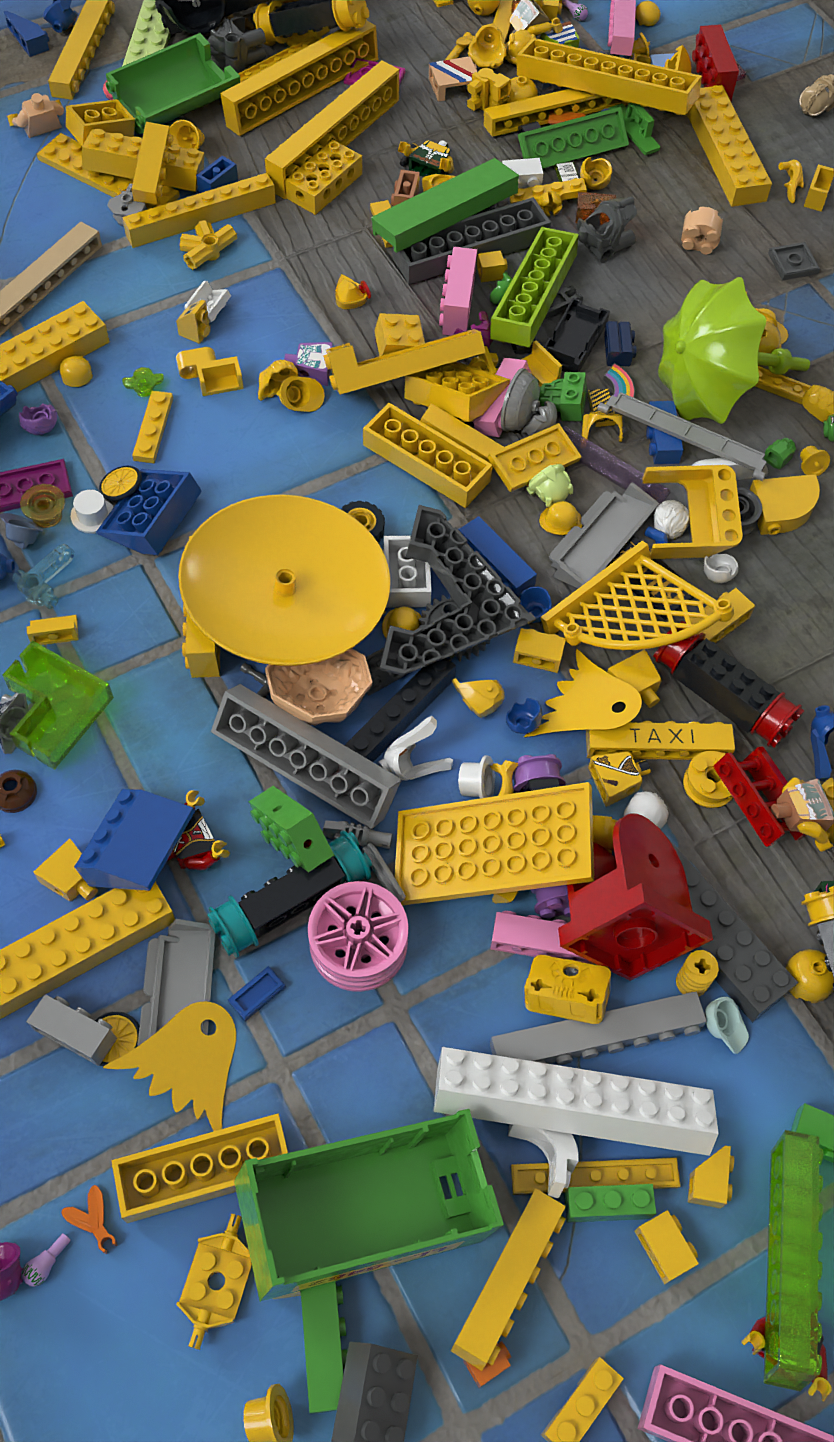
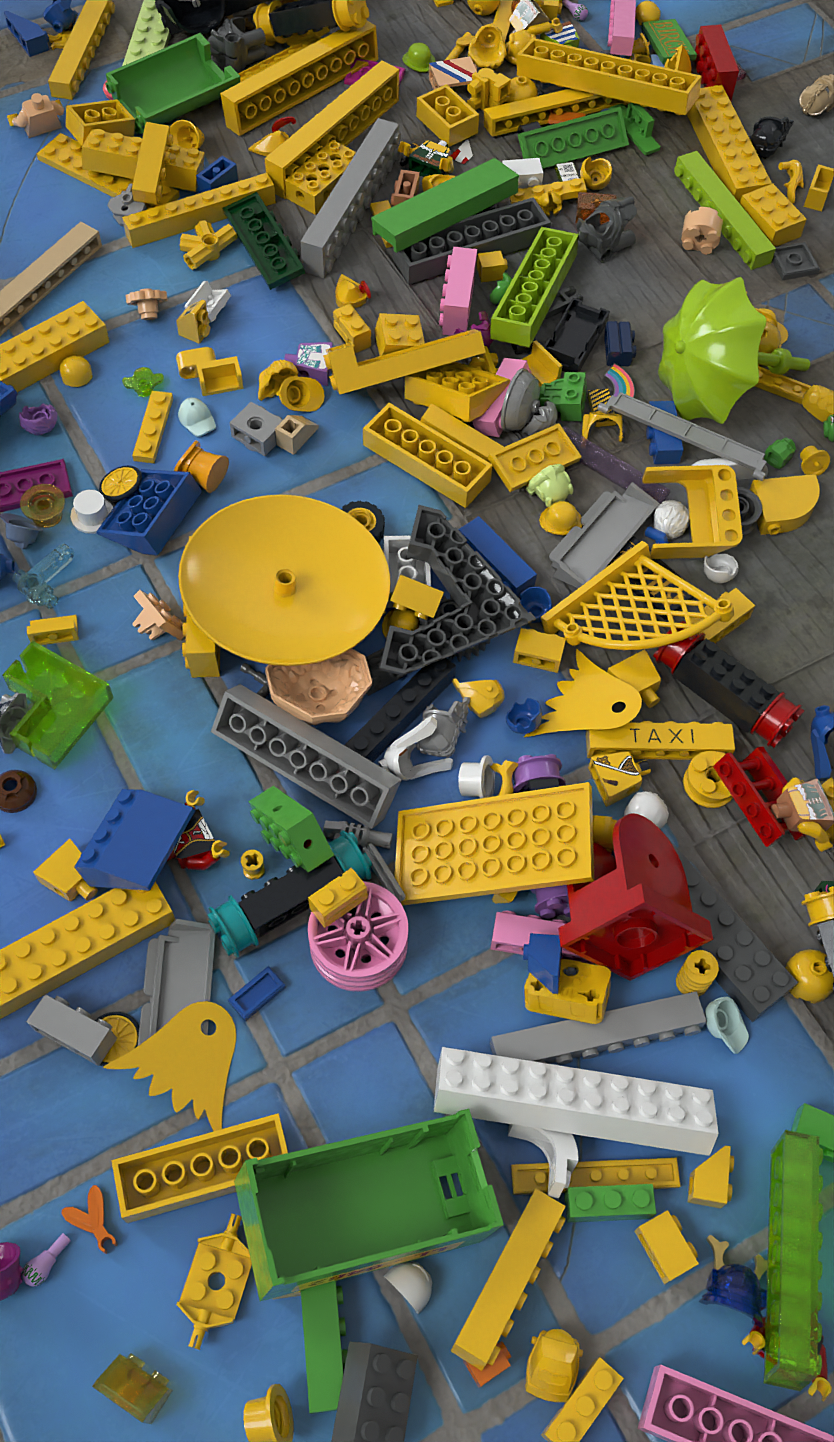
(55, 40): none -> yellow piece
(134, 1387): none -> clear yellow slope
(147, 302): none -> light nougat plant
(156, 617): none -> light nougat plate
(196, 417): none -> light aqua cap
(204, 466): none -> light orange hat
(253, 857): none -> yellow bush
(255, 428): none -> light grey brick
(264, 240): none -> dark green plate
(273, 140): none -> yellow piece
(294, 432): none -> tan slope
(338, 897): none -> yellow brick
(350, 198): none -> light grey brick
(352, 328): none -> yellow brick
(412, 1283): none -> white helmet
(416, 596): none -> yellow brick
(418, 57): none -> lime hat
(447, 115): none -> yellow brick
(448, 729): none -> light grey helmet
(463, 153): none -> white sticker
(544, 959): none -> blue slope
(553, 1365): none -> yellow helmet
(666, 37): none -> bright green tile
(736, 1284): none -> clear blue helmet
(737, 224): none -> lime brick
(769, 135): none -> black helmet
(774, 214): none -> yellow brick

